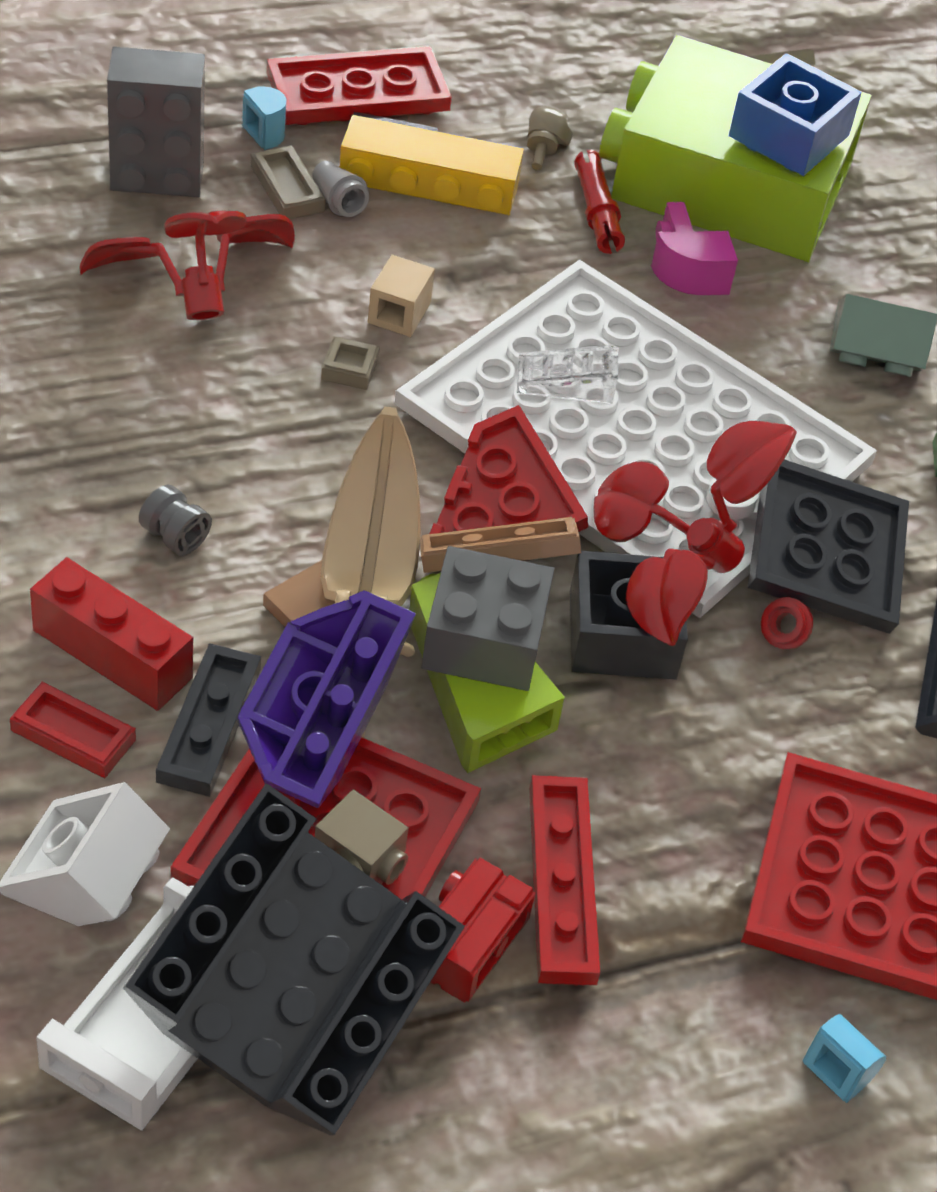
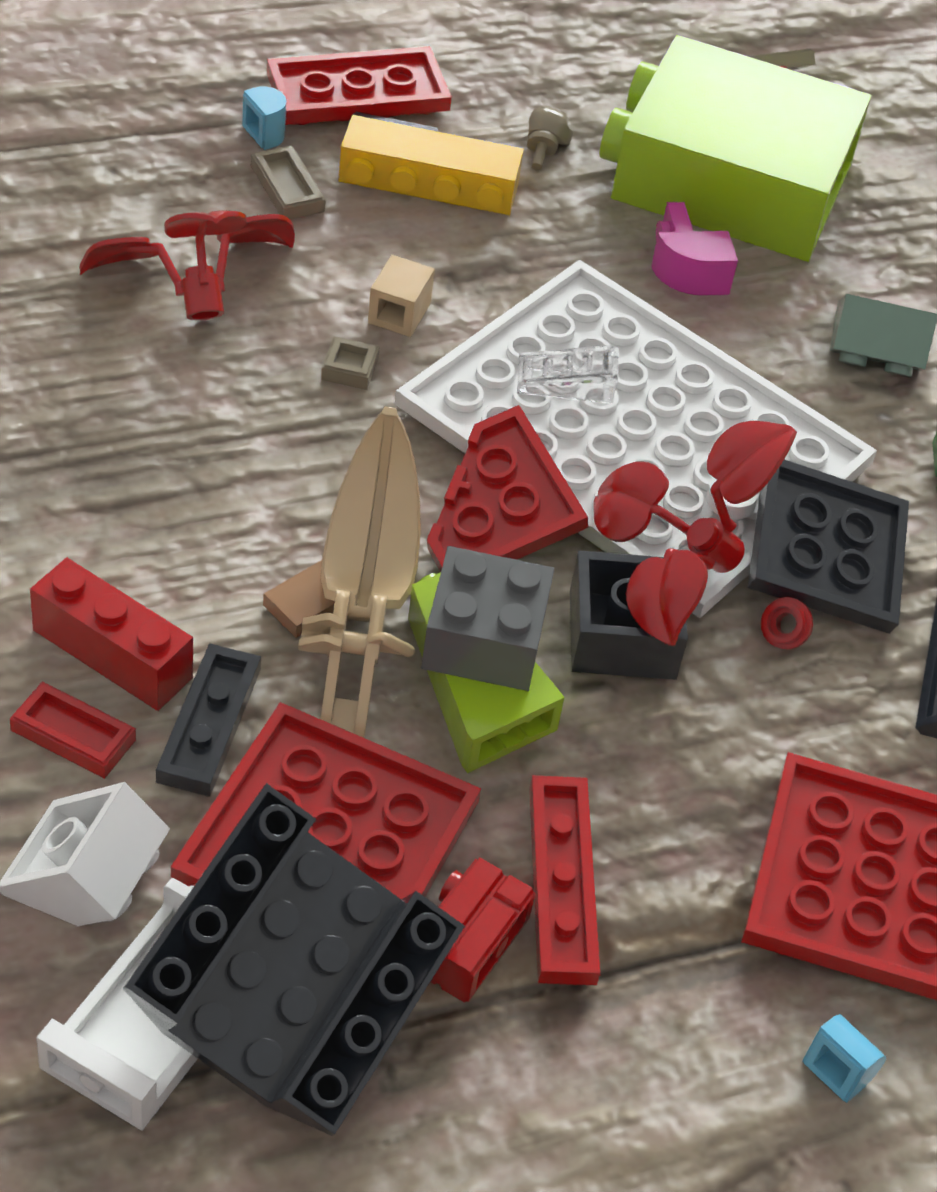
(156, 121): dark grey brick -> none
(179, 523): dark grey wheel -> none
(322, 693): dark purple wedge -> none
(343, 190): light grey cone -> none
(365, 837): dark tan brick -> none
(511, 541): medium nougat tile -> none
(601, 211): red pin -> none
(794, 114): blue brick -> none

